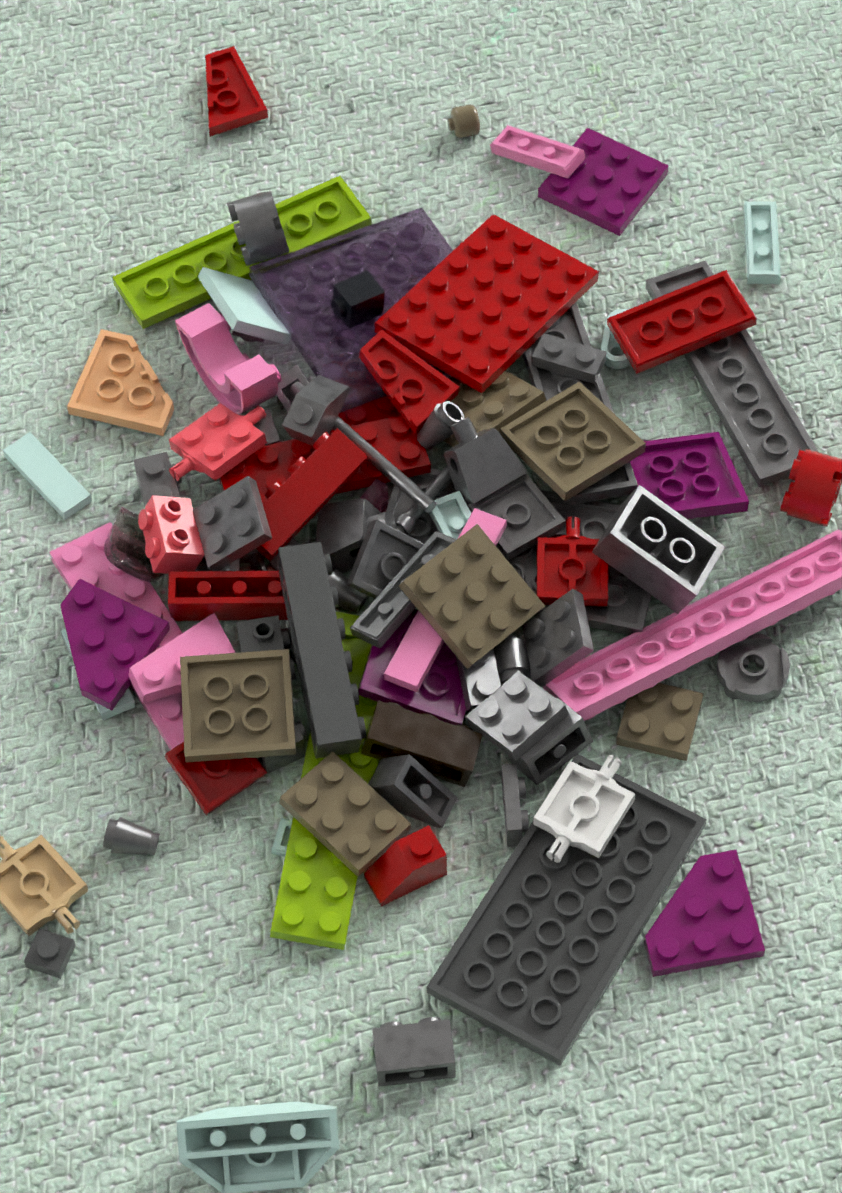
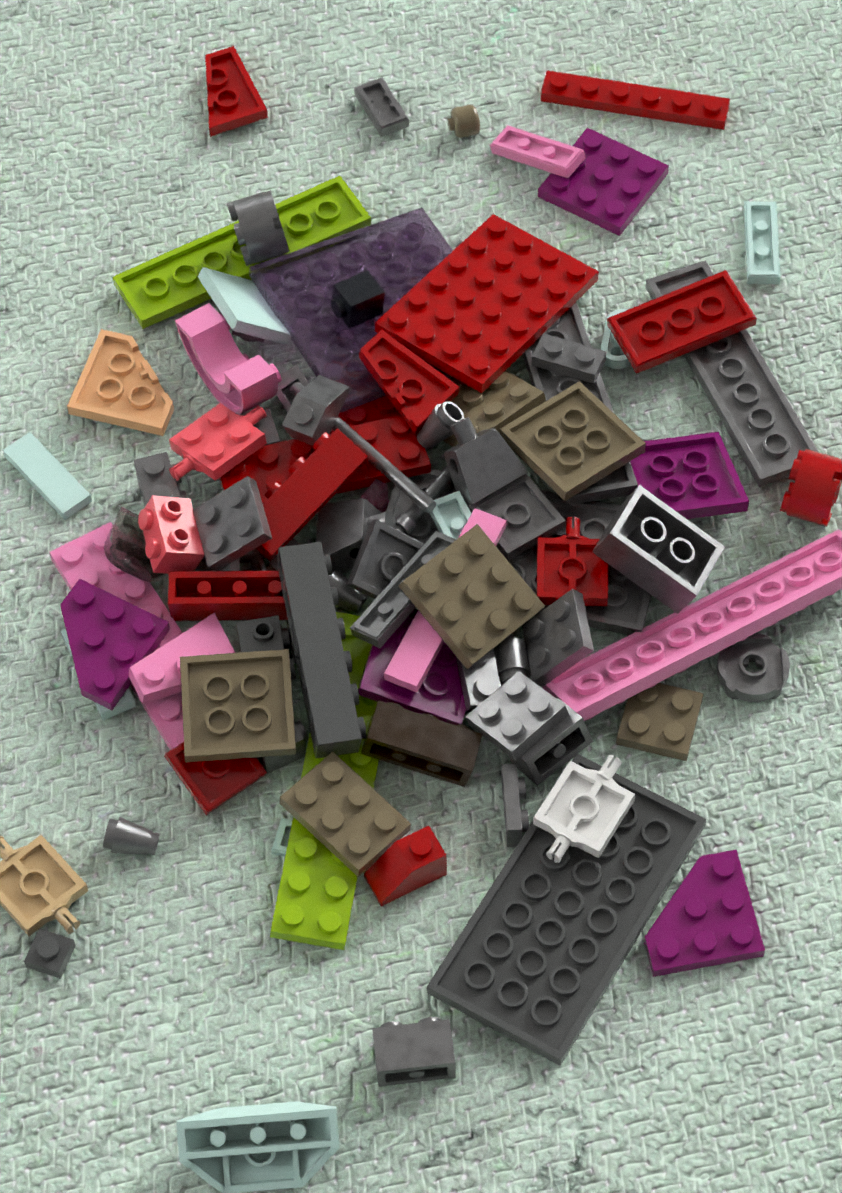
(381, 107): none -> flat silver plate
(413, 790): flat silver slope -> none
(635, 100): none -> red plate

